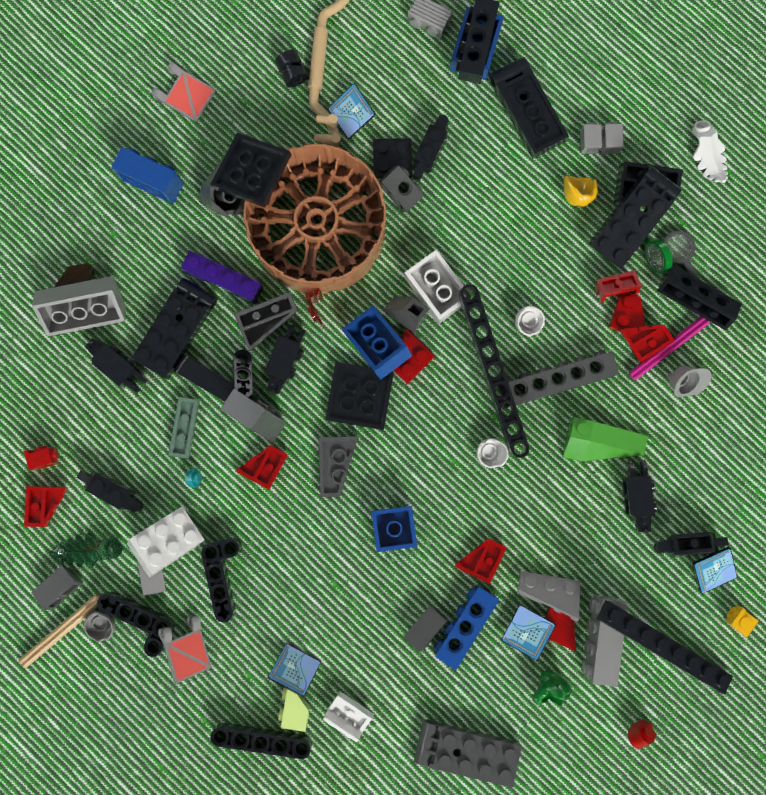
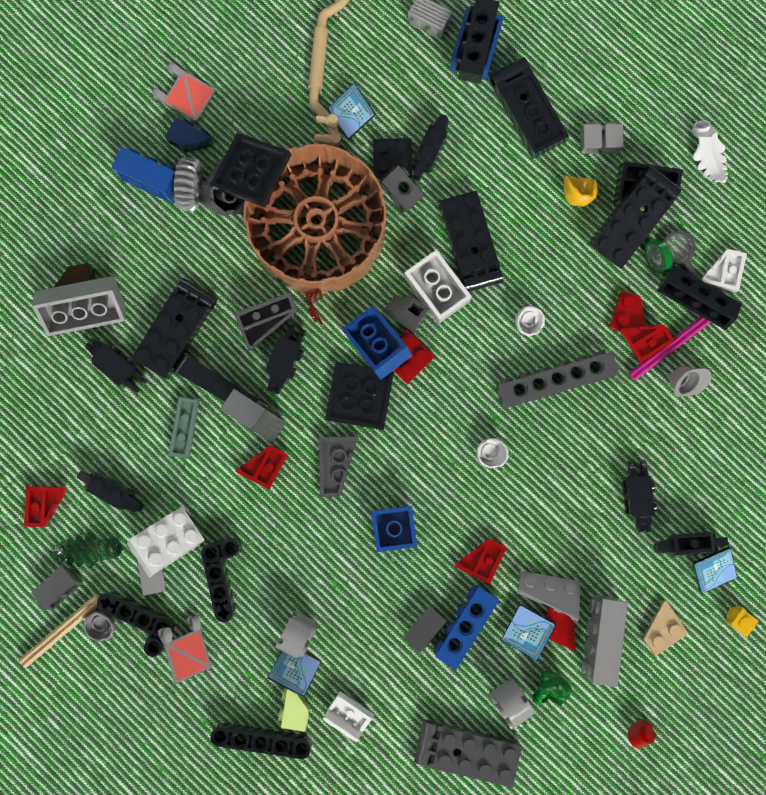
(41, 457): red brick -> none
(187, 137): none -> dark blue slope
(187, 184): none -> light grey gear
(193, 478): teal plate -> none
(219, 275): dark purple arch -> none
(246, 368): black beam -> none
(291, 68): black wheel -> none
(296, 635): none -> light grey brick
(467, 232): none -> black hinge
(500, 379): black beam -> none
(511, 703): none -> light grey brick
(598, 441): bright green wedge -> none
(617, 284): red hinge -> none
(664, 630): none -> tan wing
(664, 647): black plate -> none
(726, 271): none -> white wing

